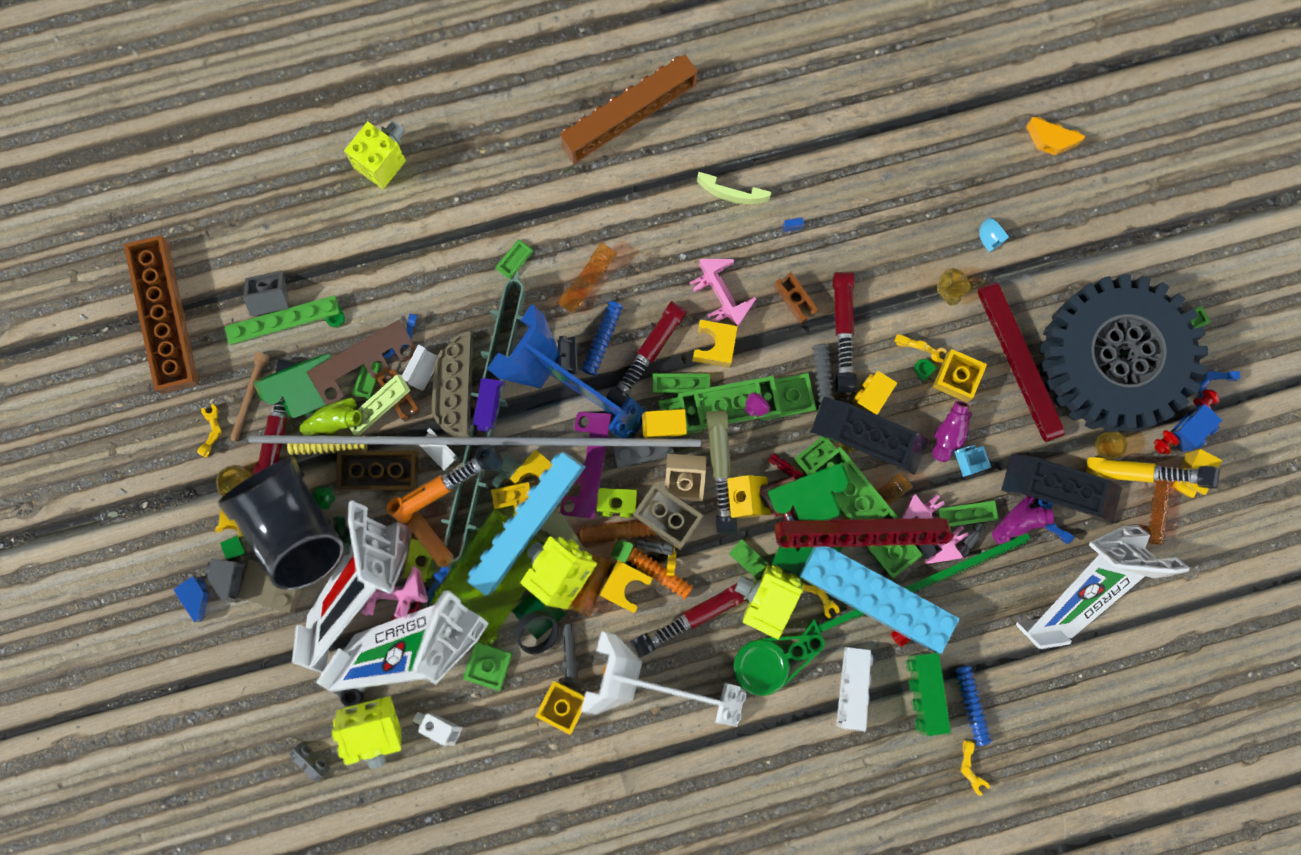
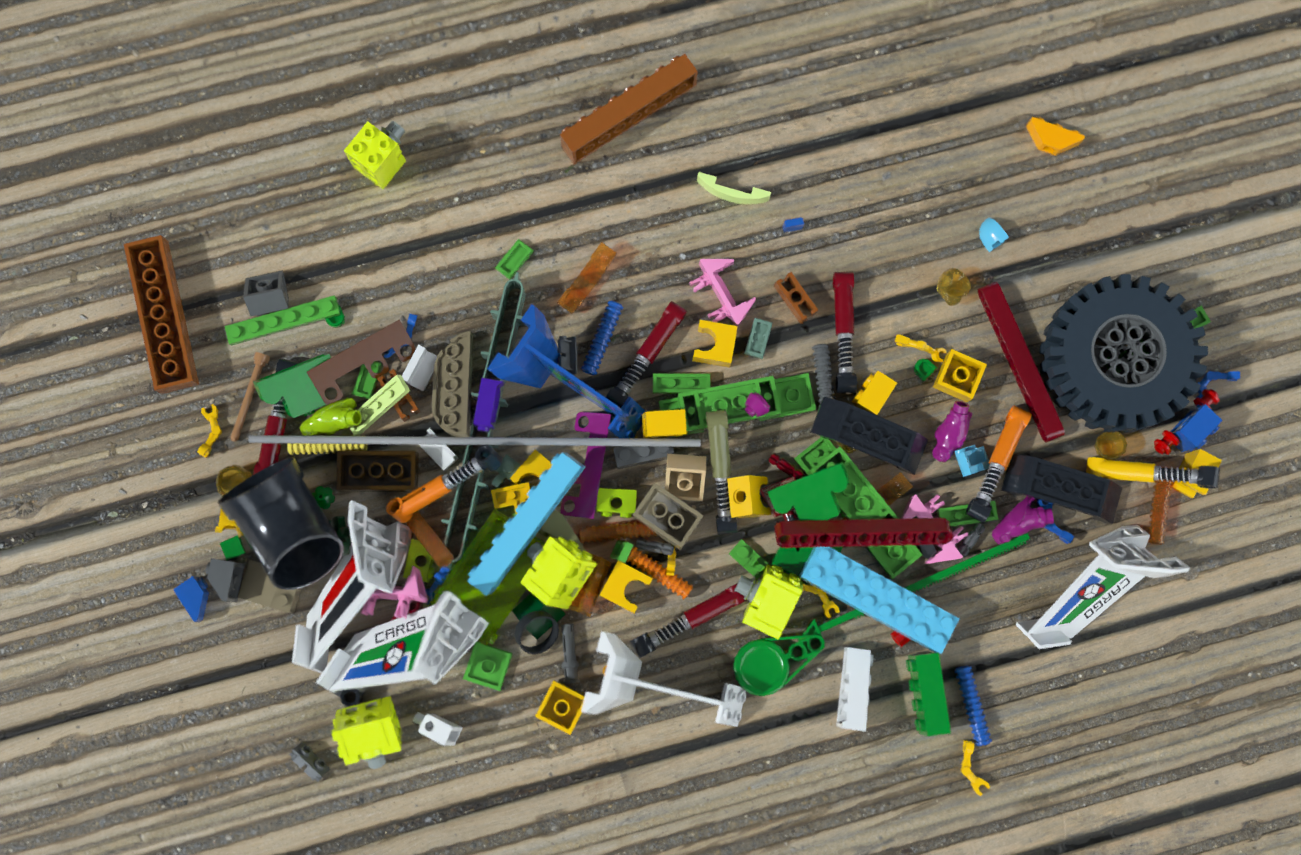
(758, 338): none -> sand green plate
(1016, 422): none -> piece

